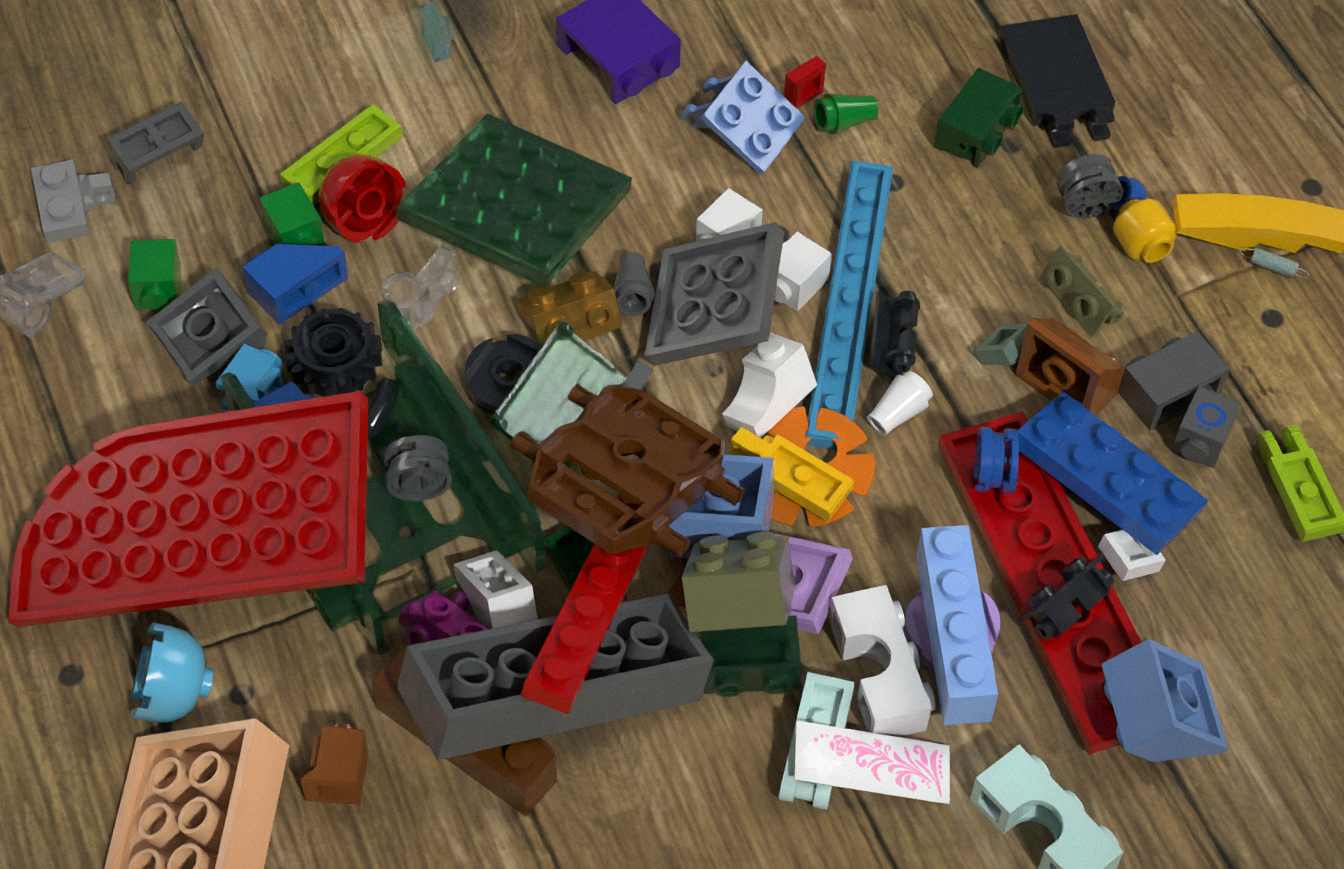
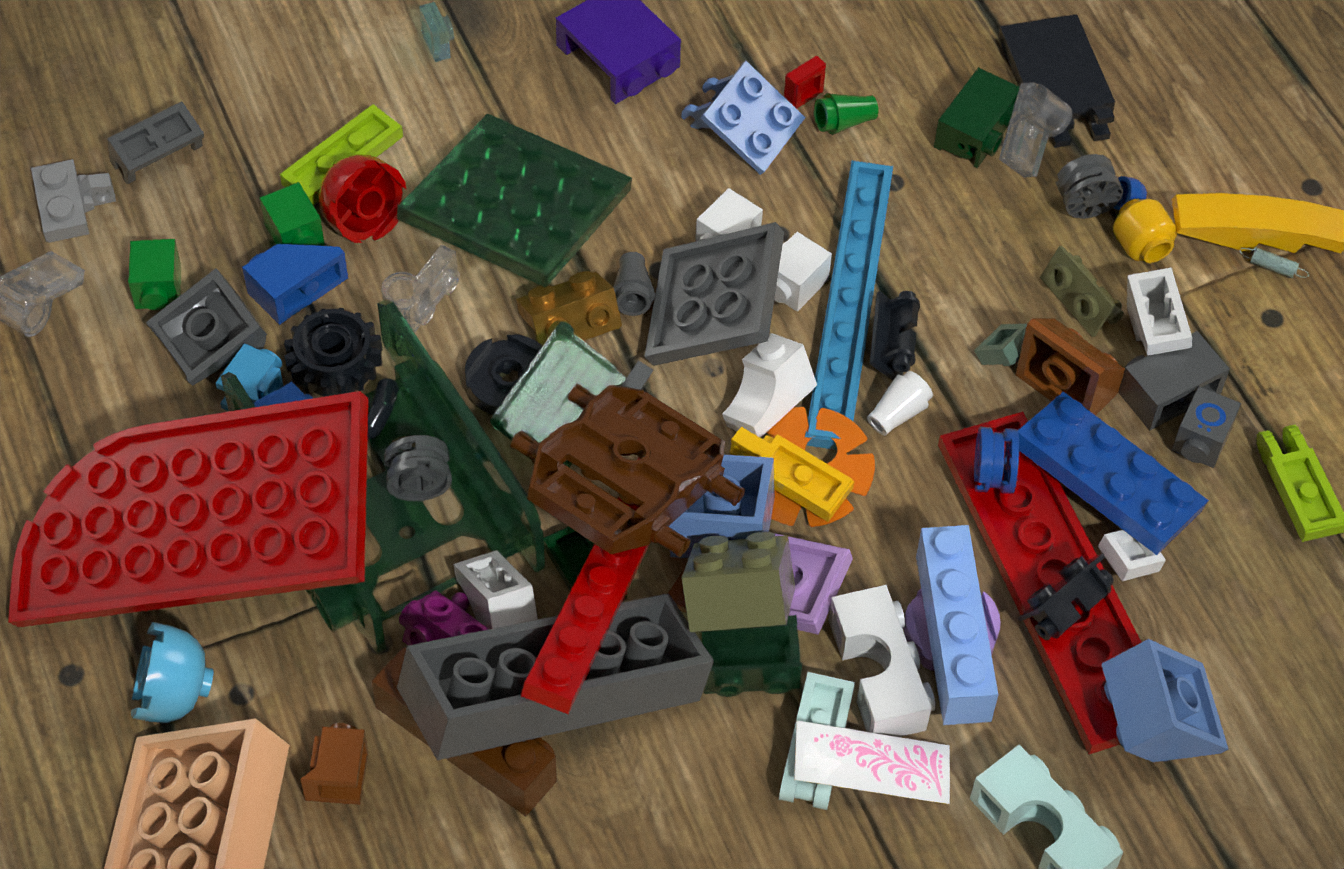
(1034, 118): none -> clear plate
(1157, 312): none -> white arch

